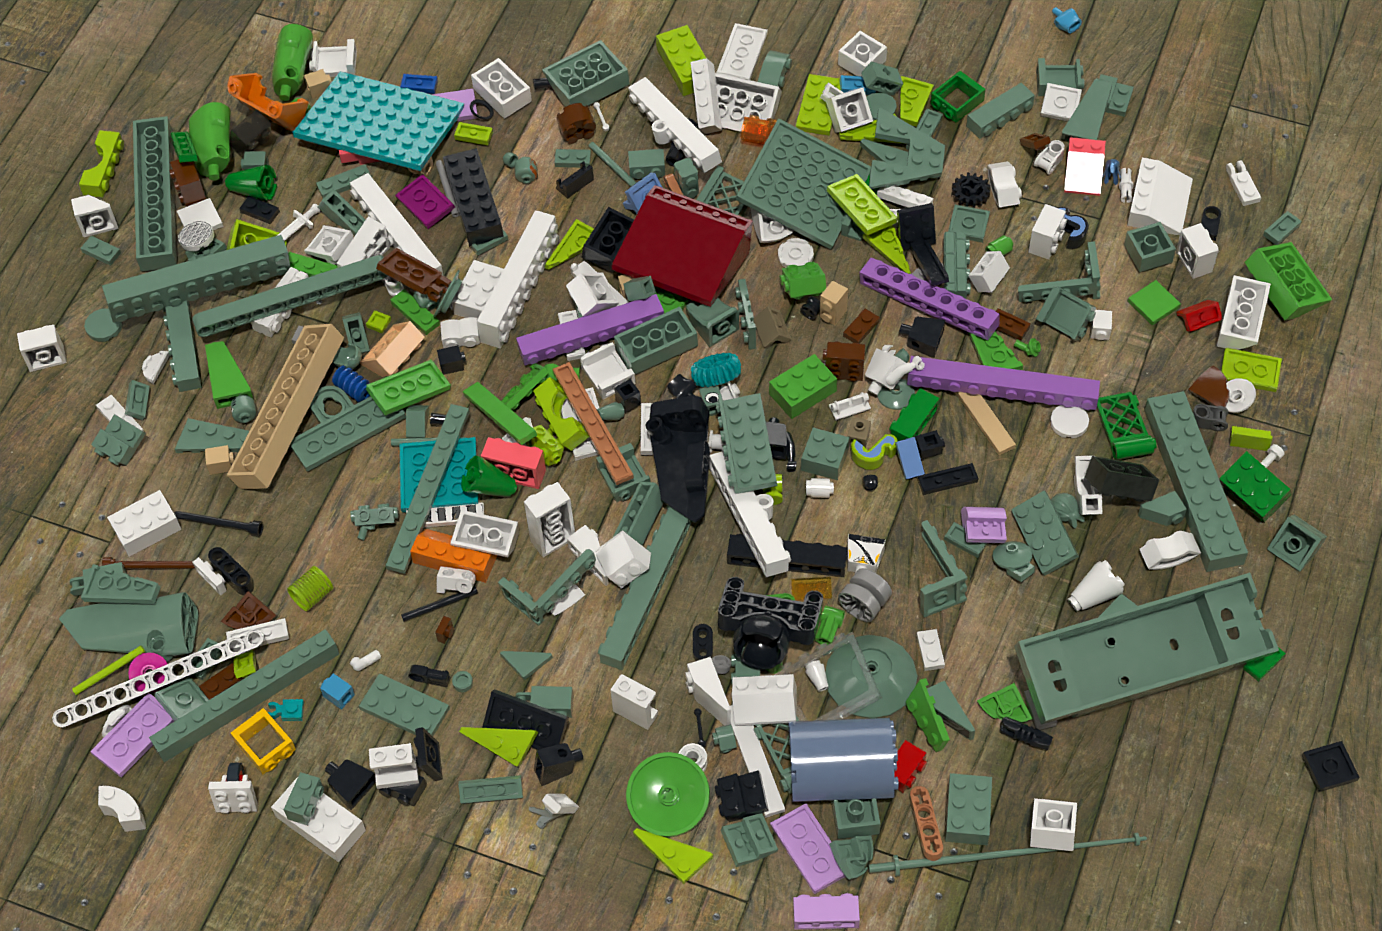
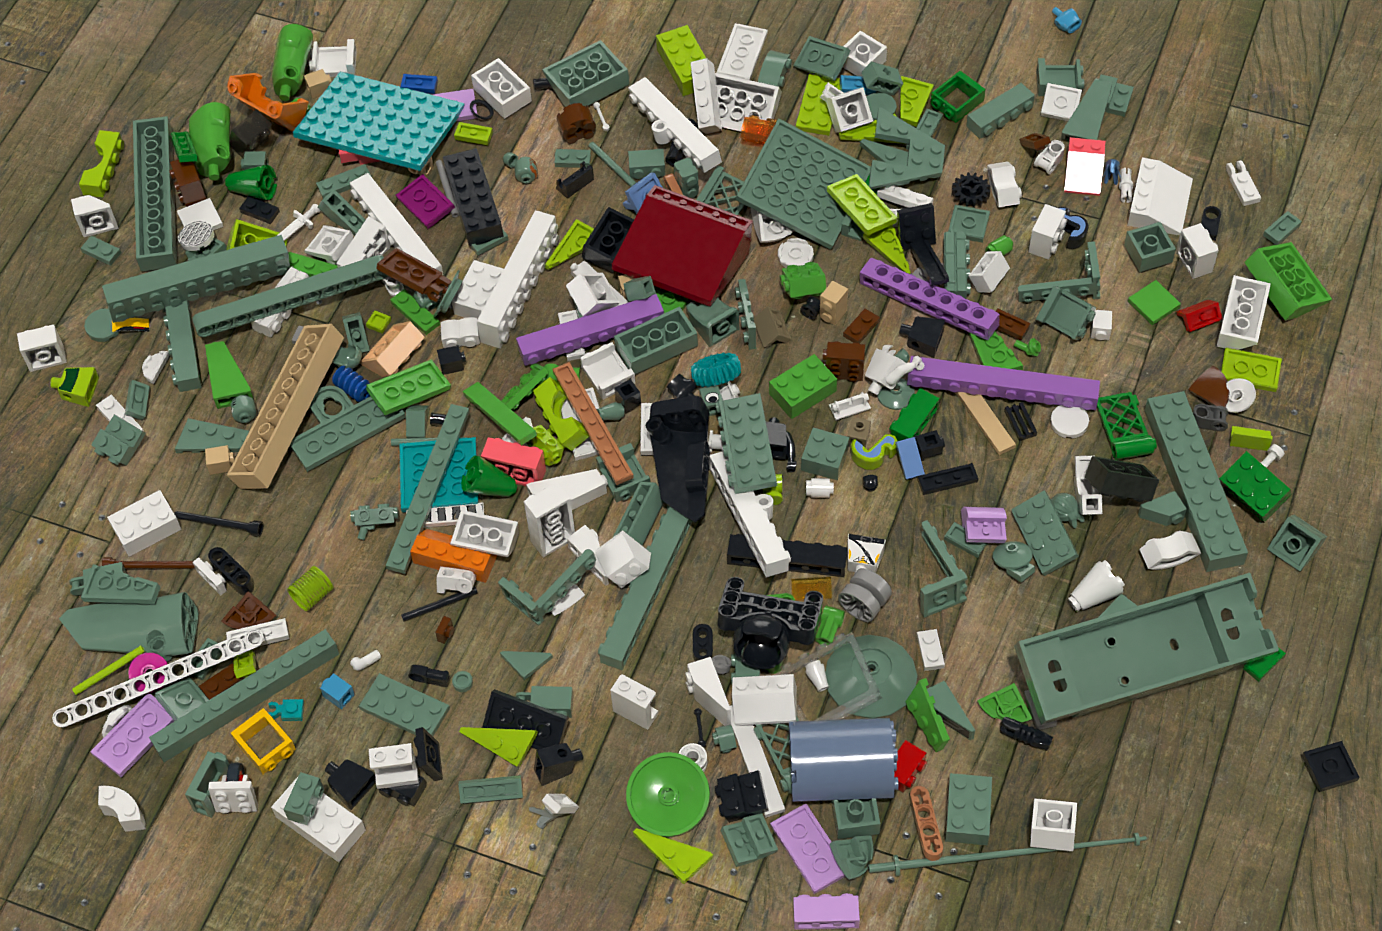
(77, 385): none -> lime torso
(135, 324): none -> yellow sticker
(210, 770): none -> sand green panel
(579, 487): none -> white slope
(822, 58): none -> sand green tile
(1008, 411): none -> black tile

